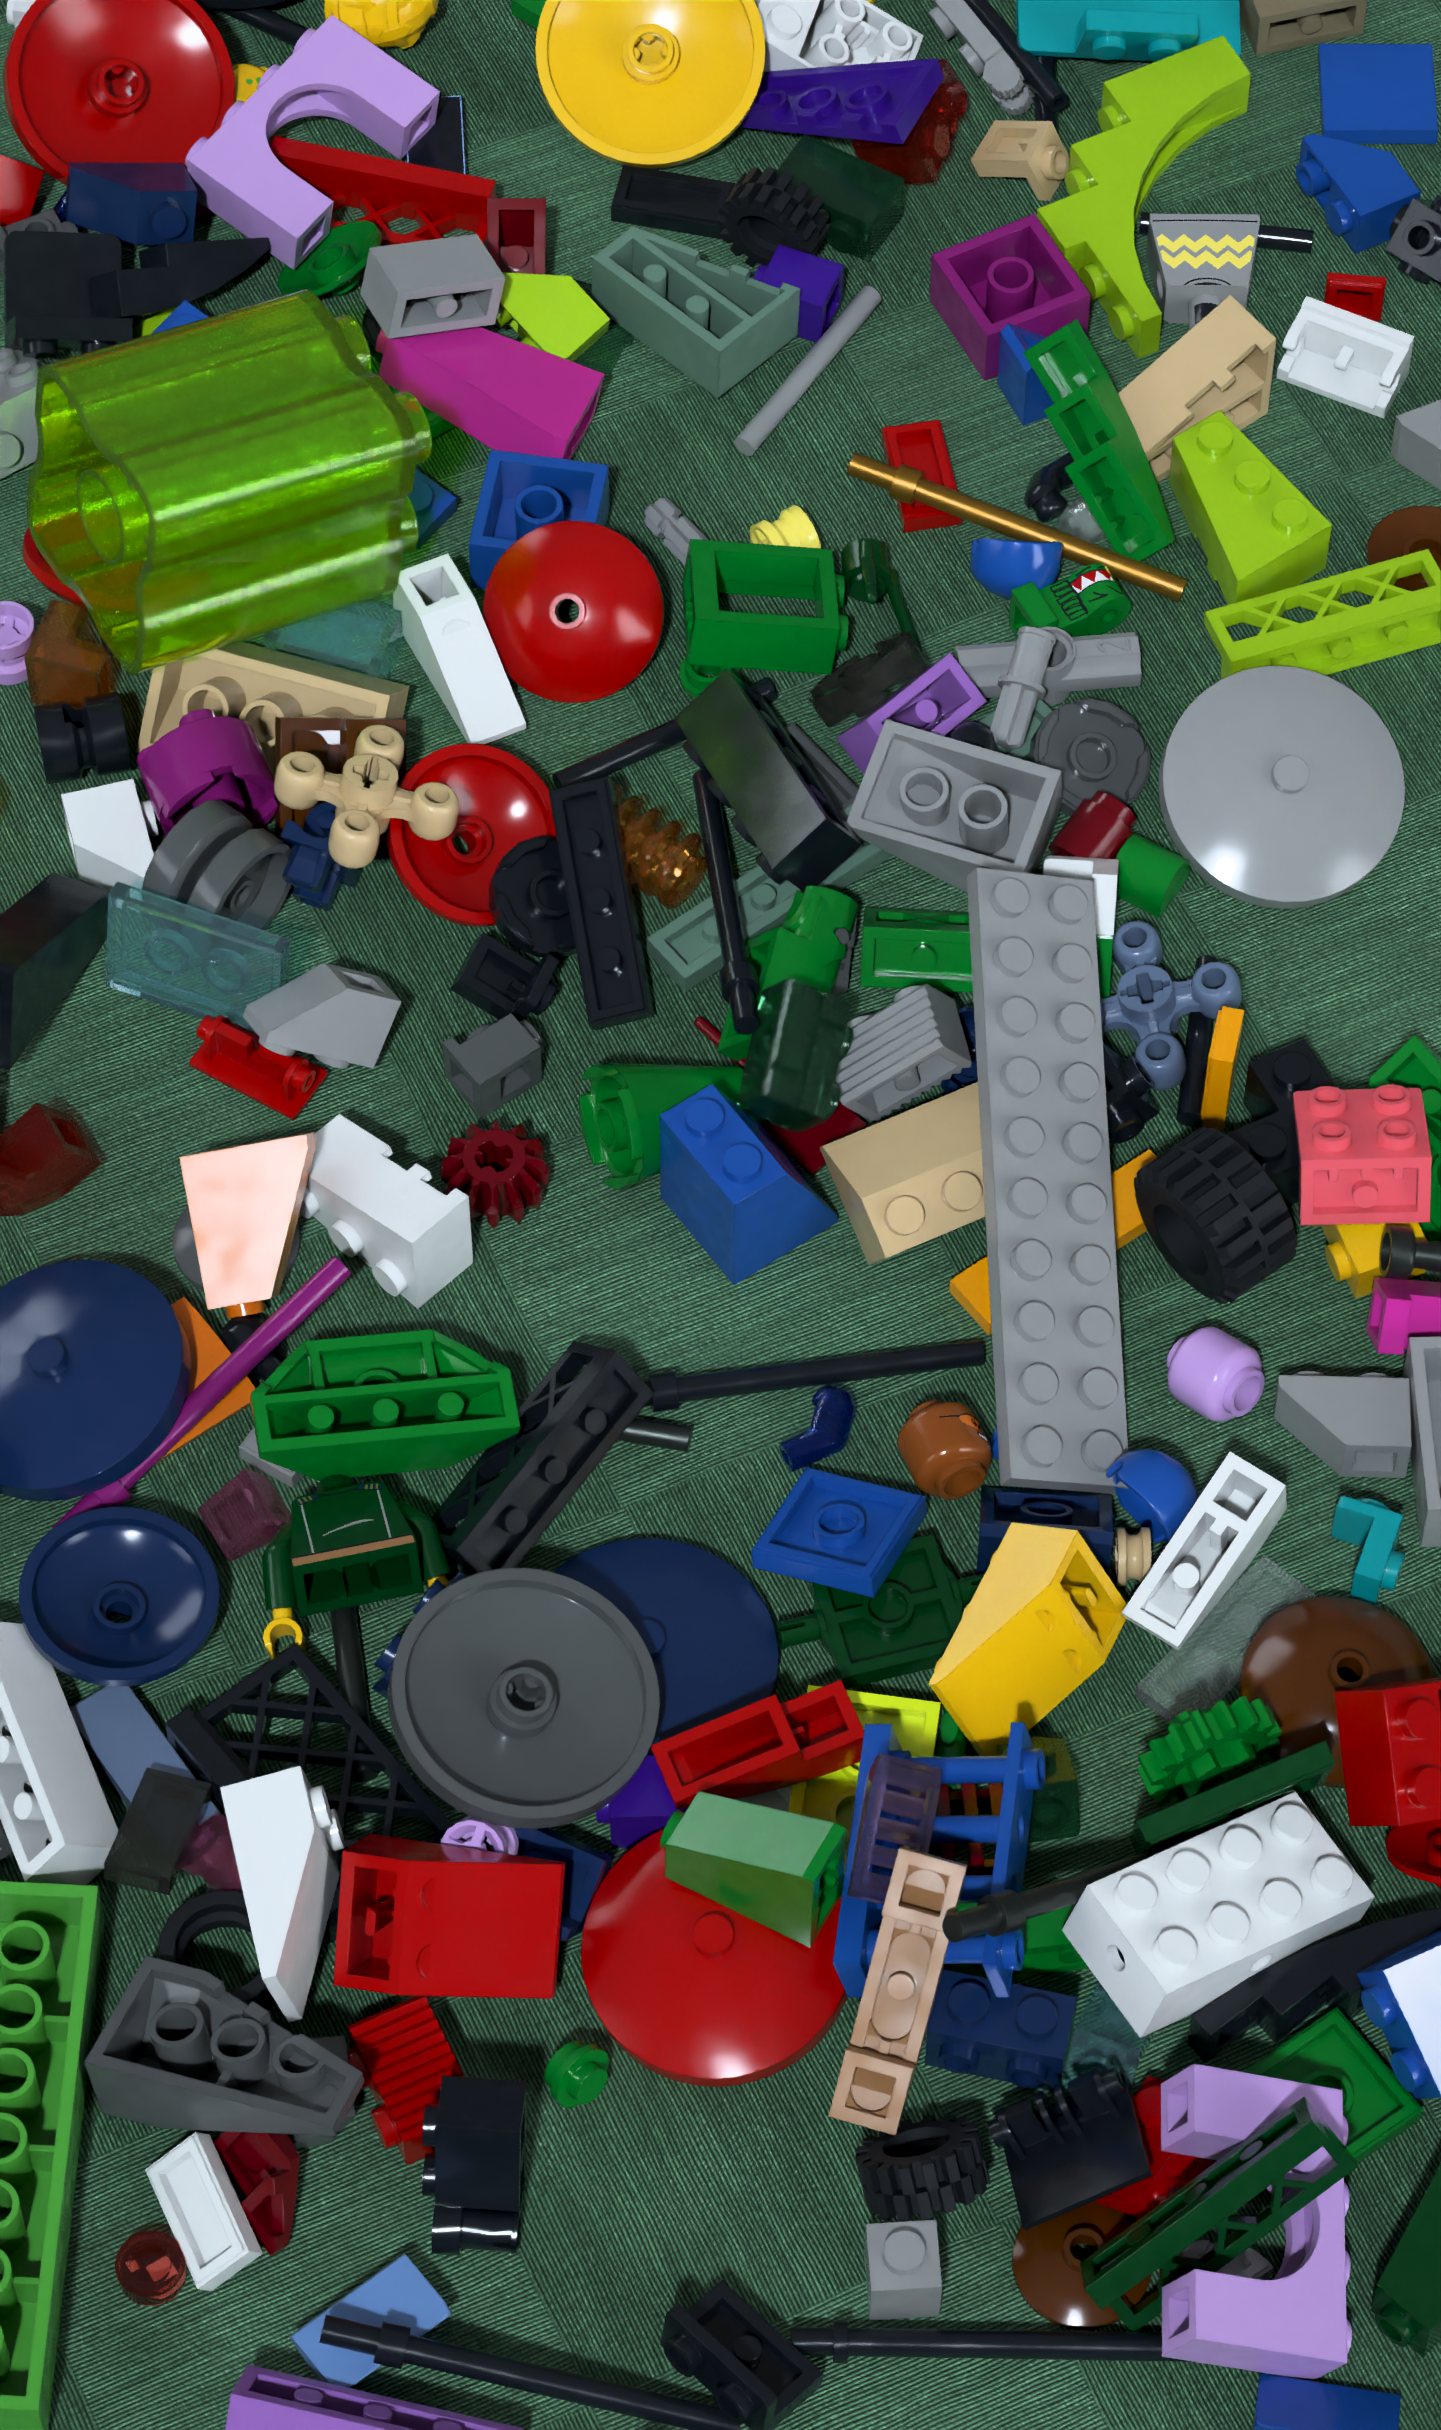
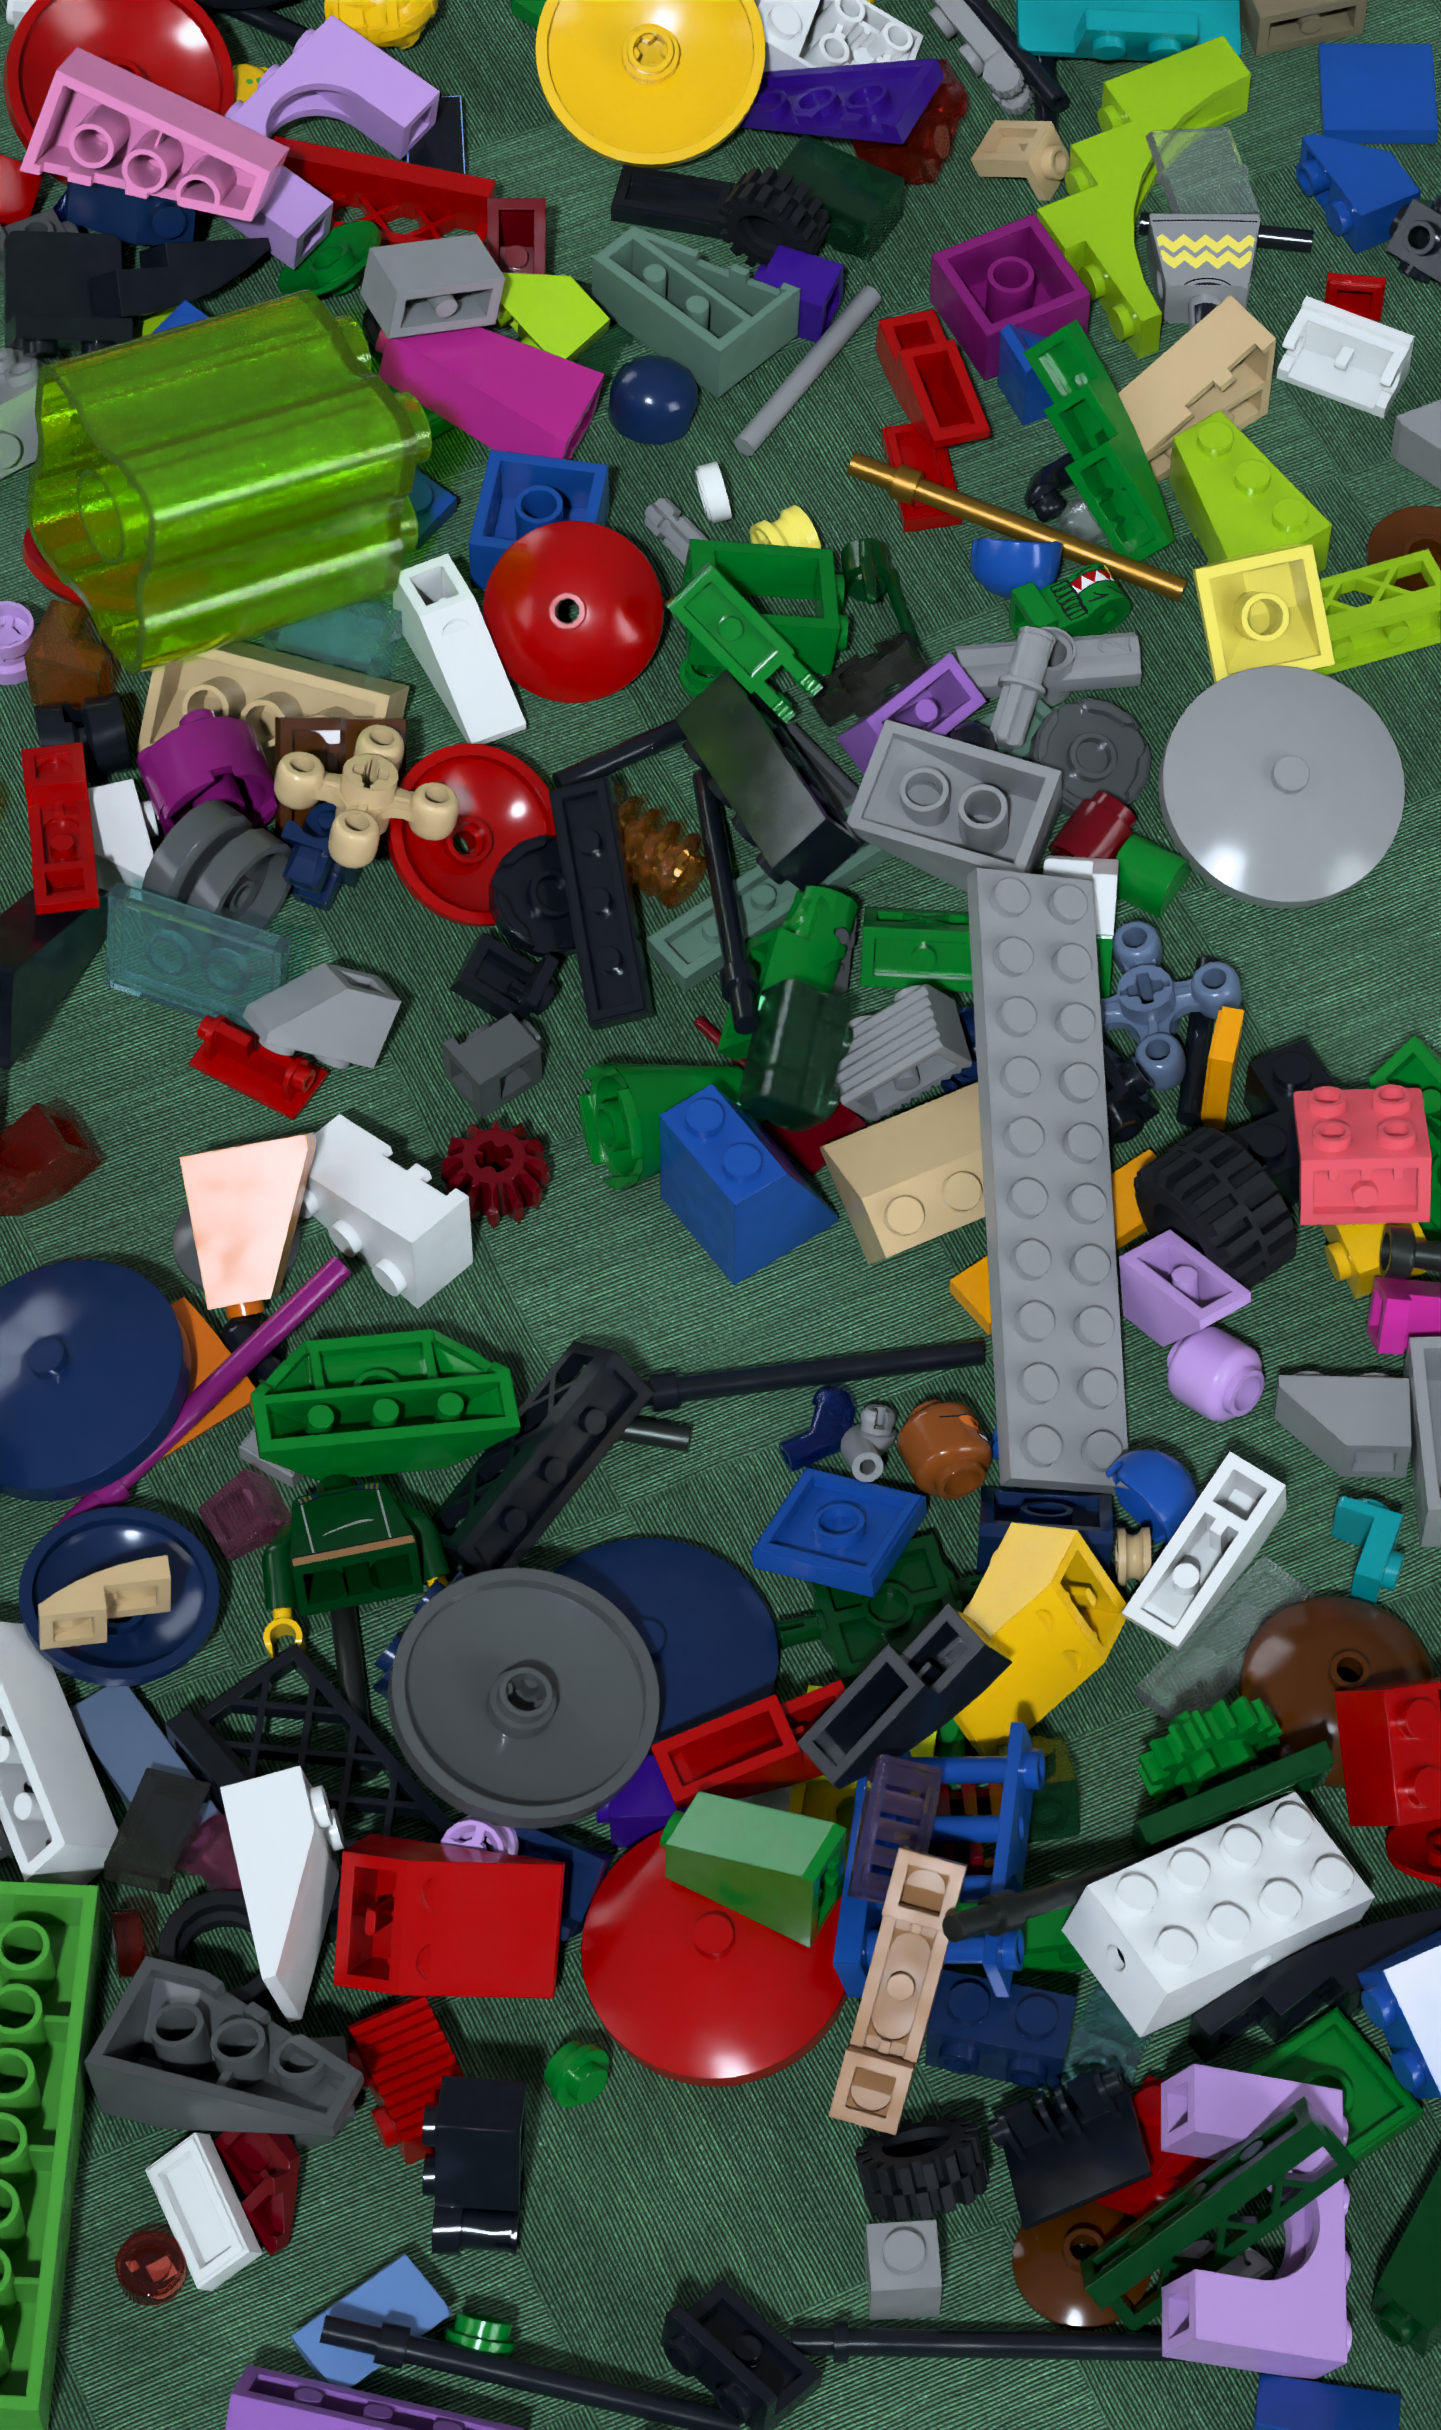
(60, 829): none -> red slope
(81, 1610): none -> tan slope
(127, 1941): none -> clear red tile
(147, 140): none -> bright pink wedge
(481, 2333): none -> green plate
(652, 400): none -> dark blue hair
(713, 492): none -> white tile
(739, 637): none -> green hinge
(868, 1441): none -> light grey arm
(904, 1697): none -> black slope
(930, 379): none -> red slope
(1175, 1289): none -> lavender slope
(1202, 171): none -> clear piece
(1264, 611): none -> light yellow slope

